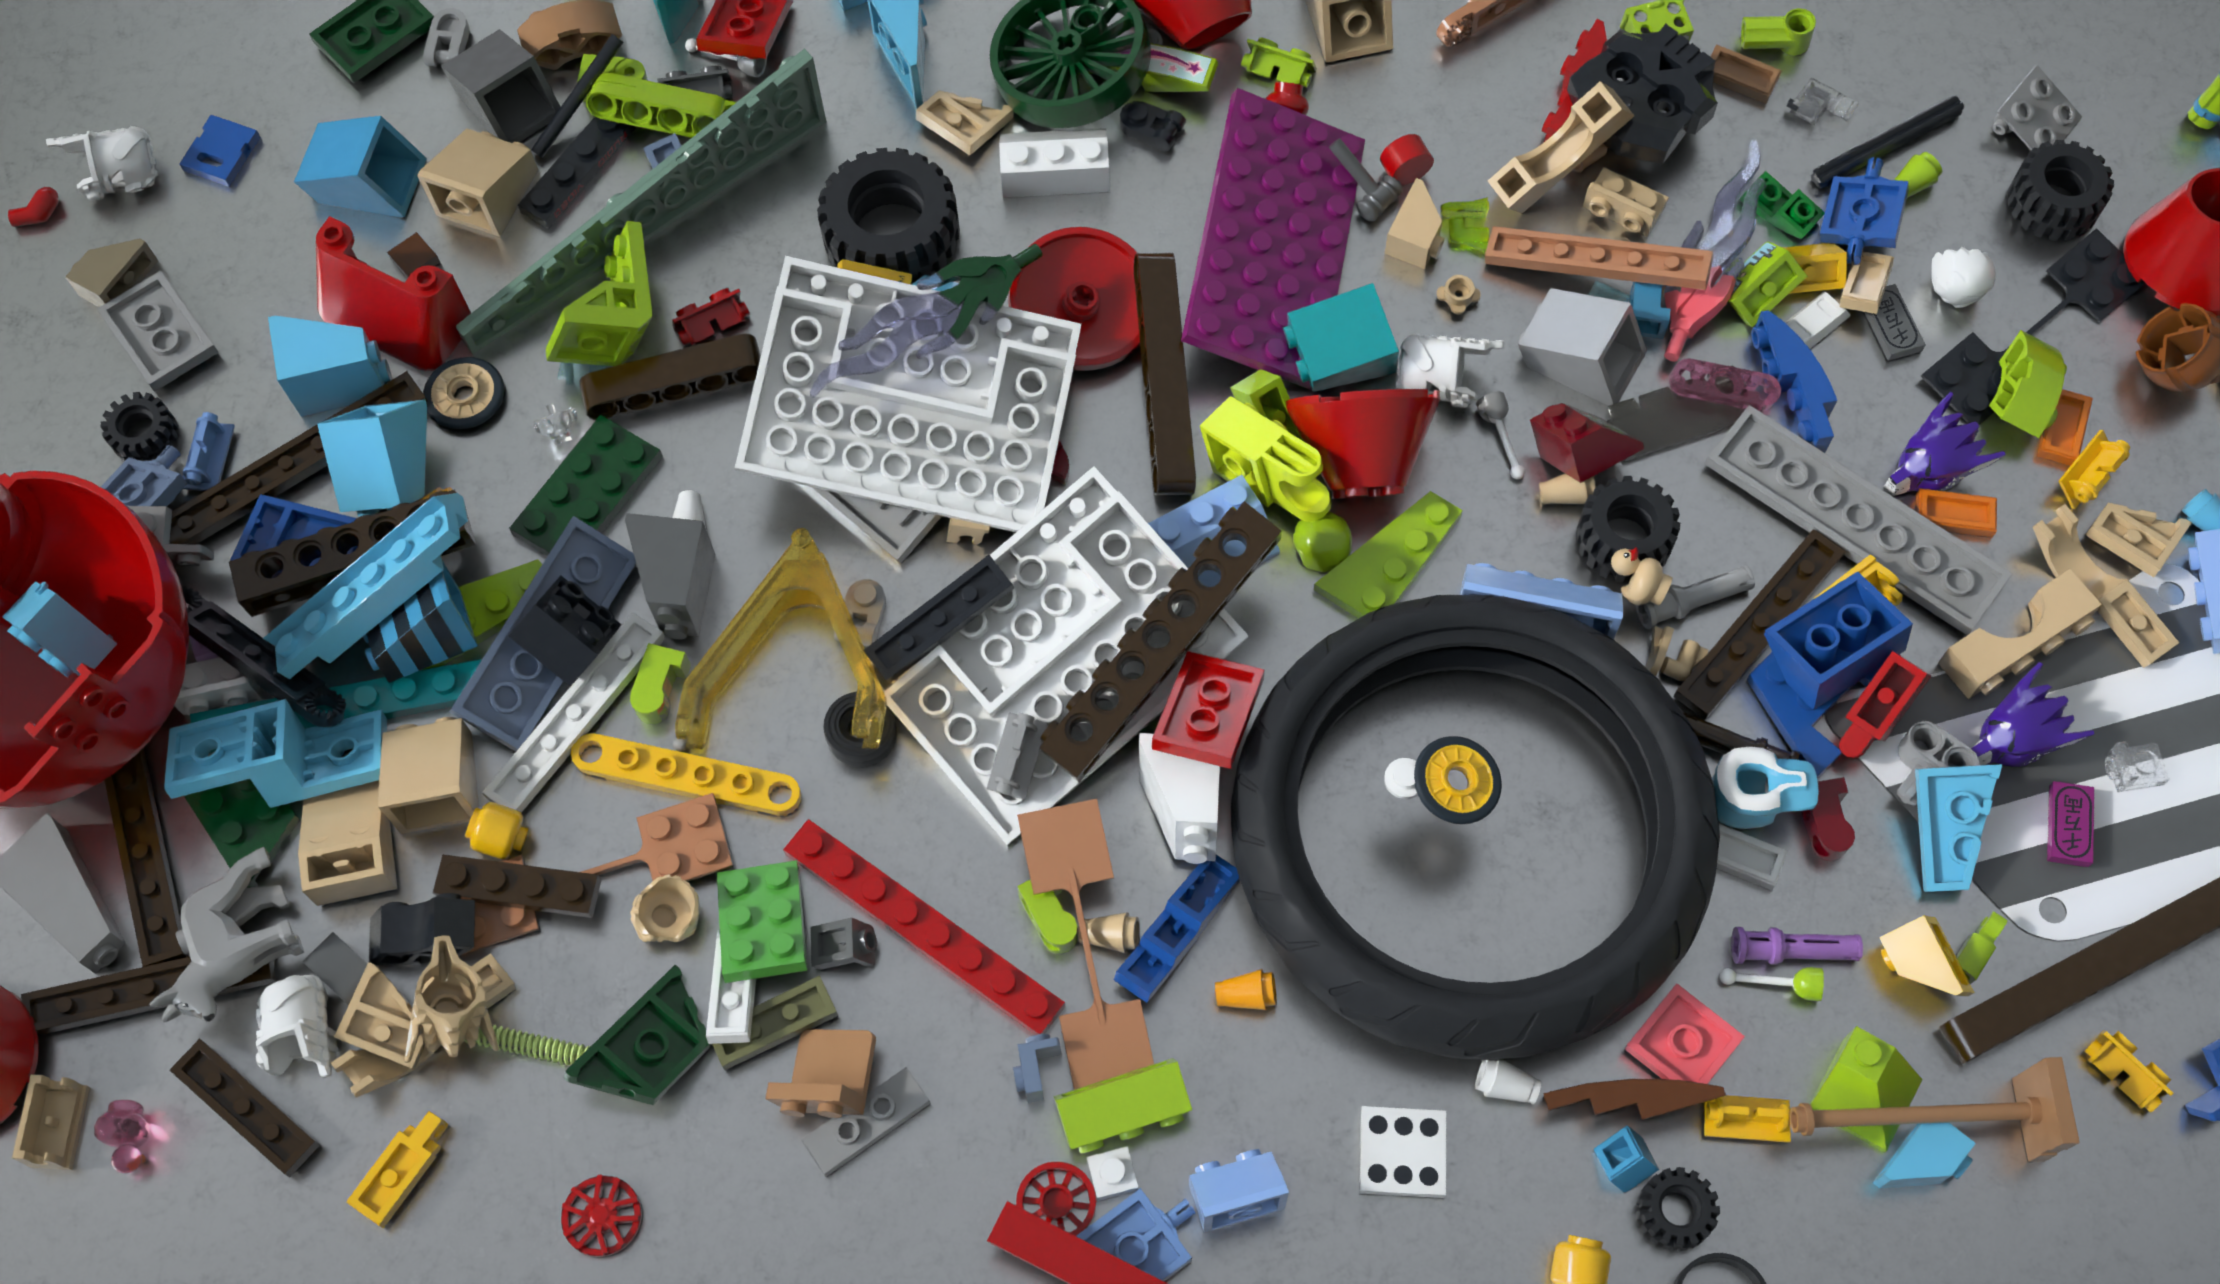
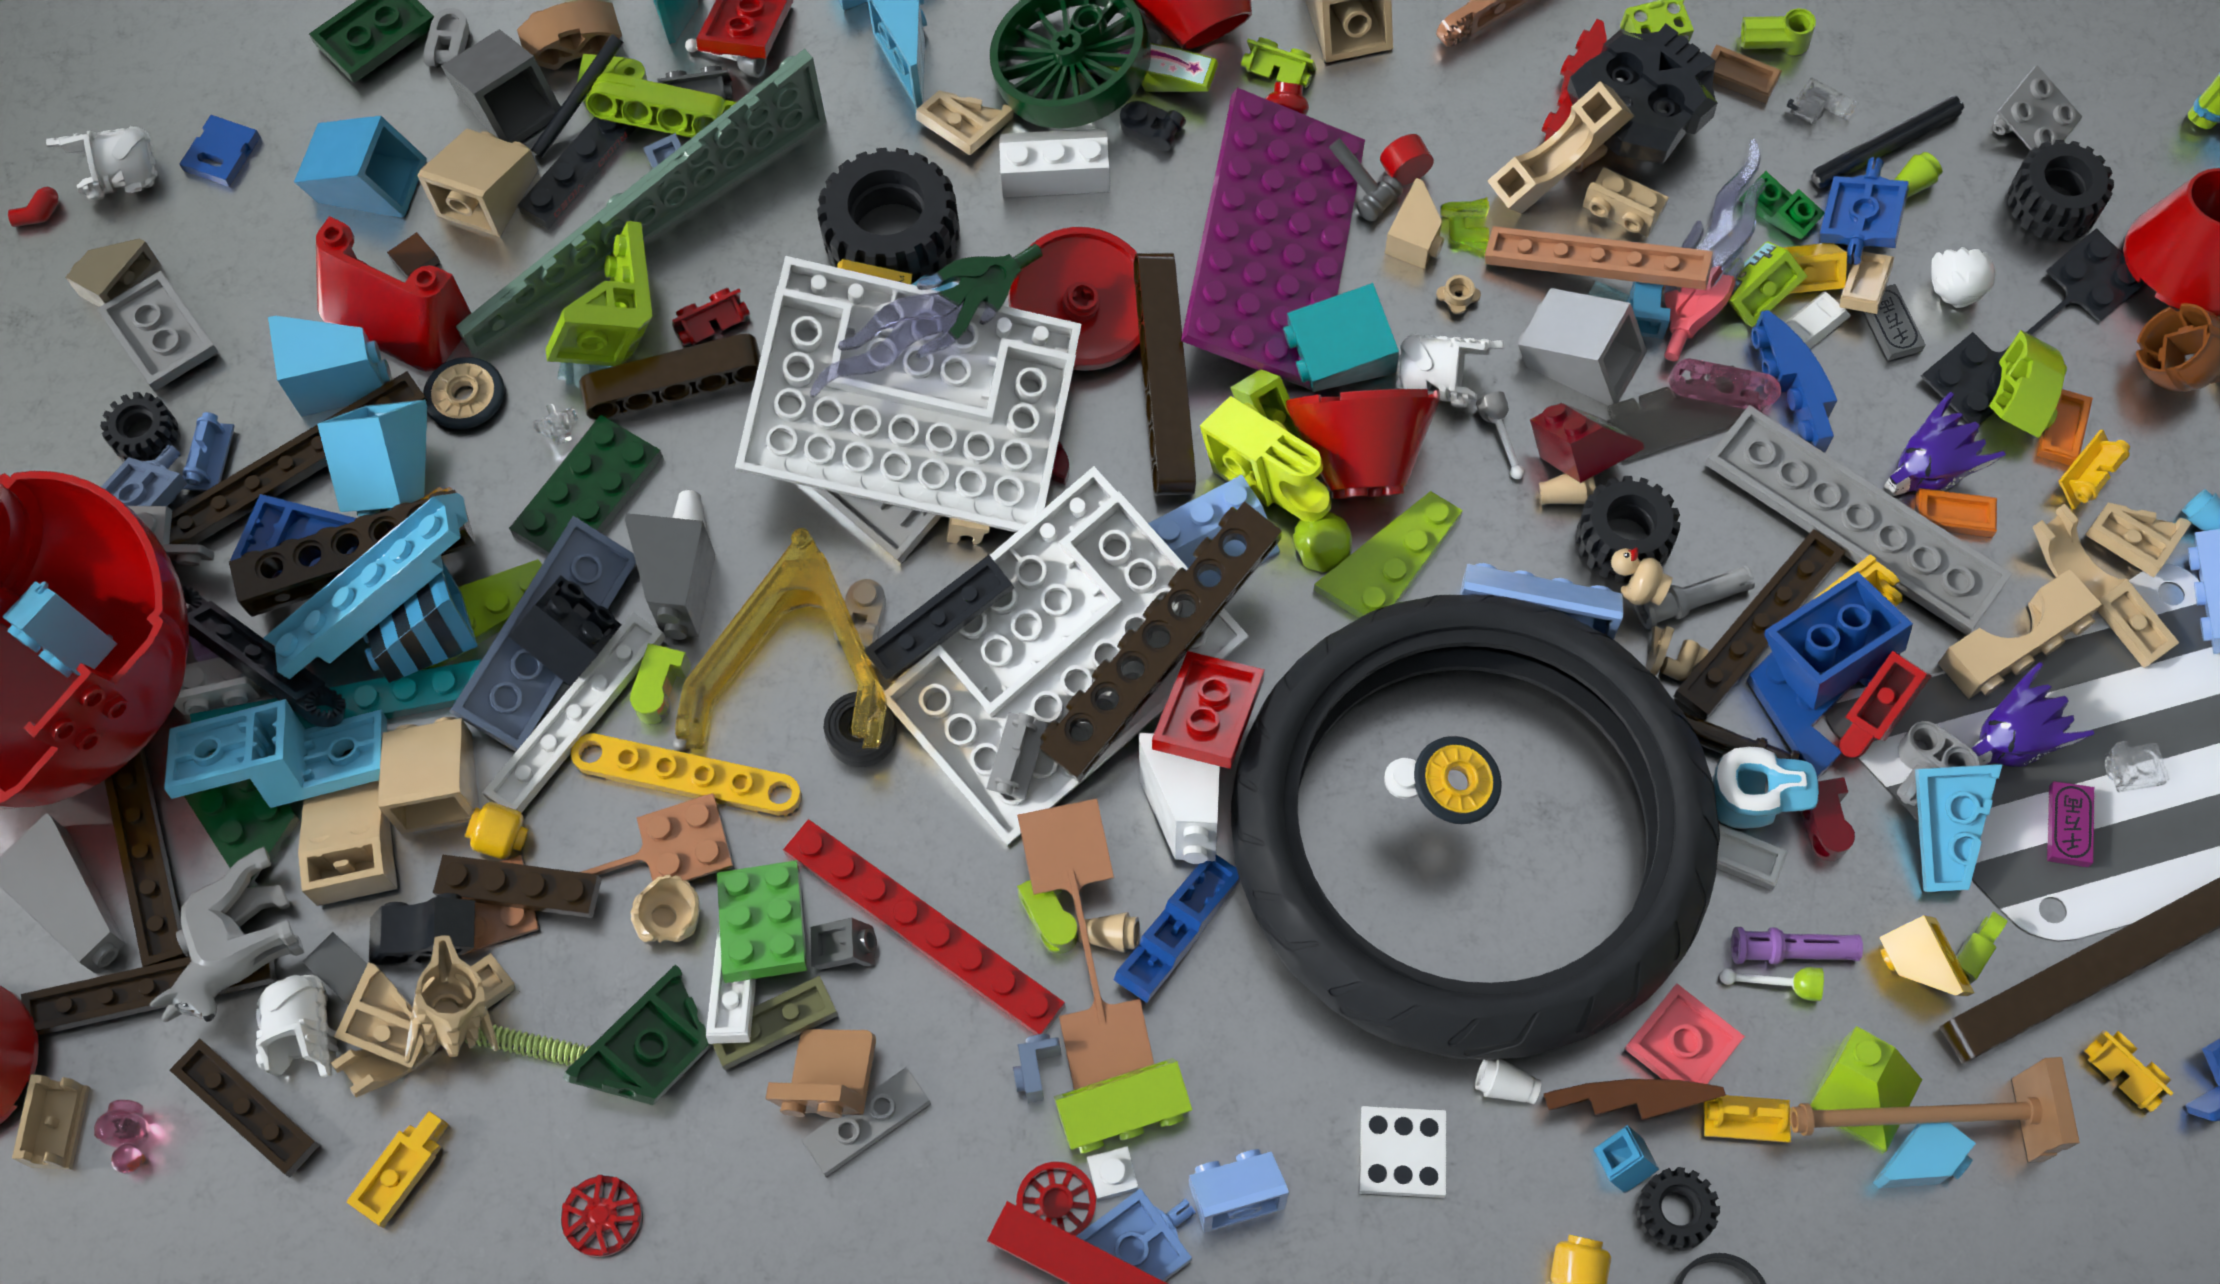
(1247, 991): light orange cone -> none

